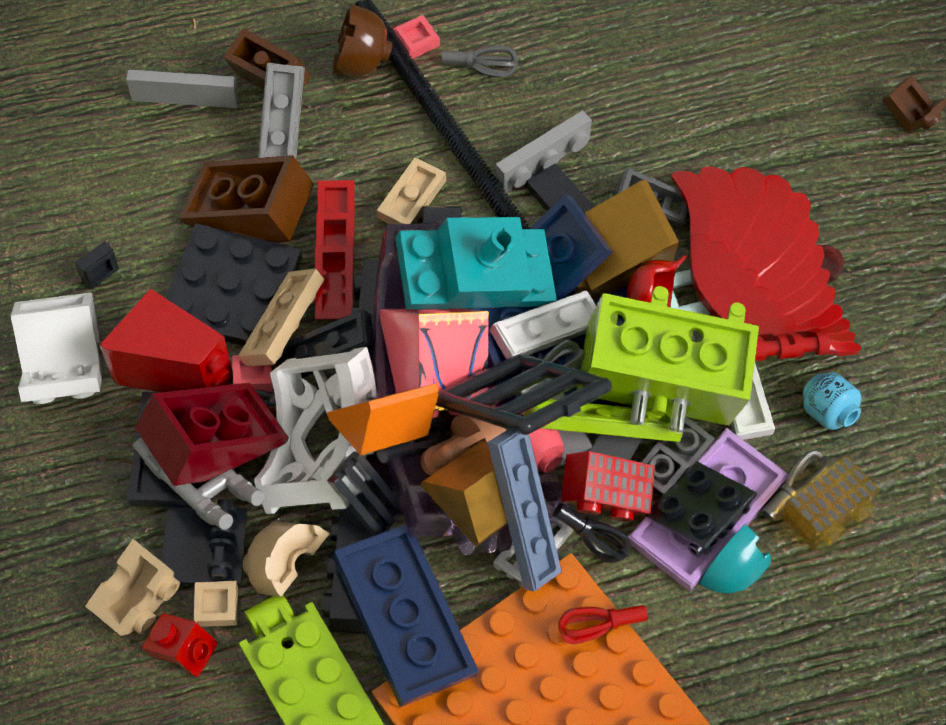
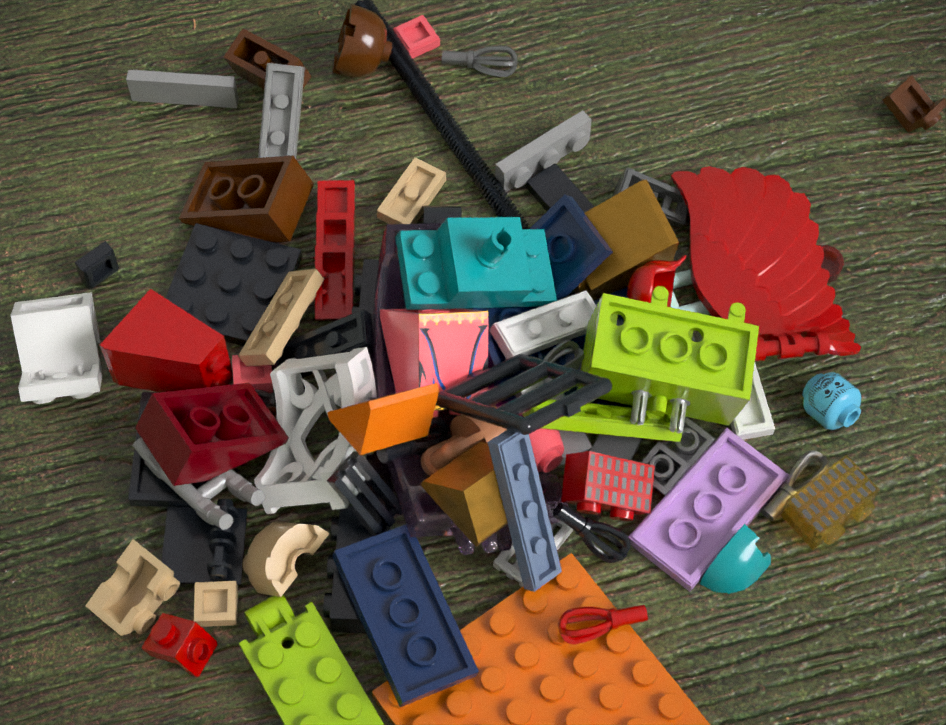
(702, 507): black hinge -> none

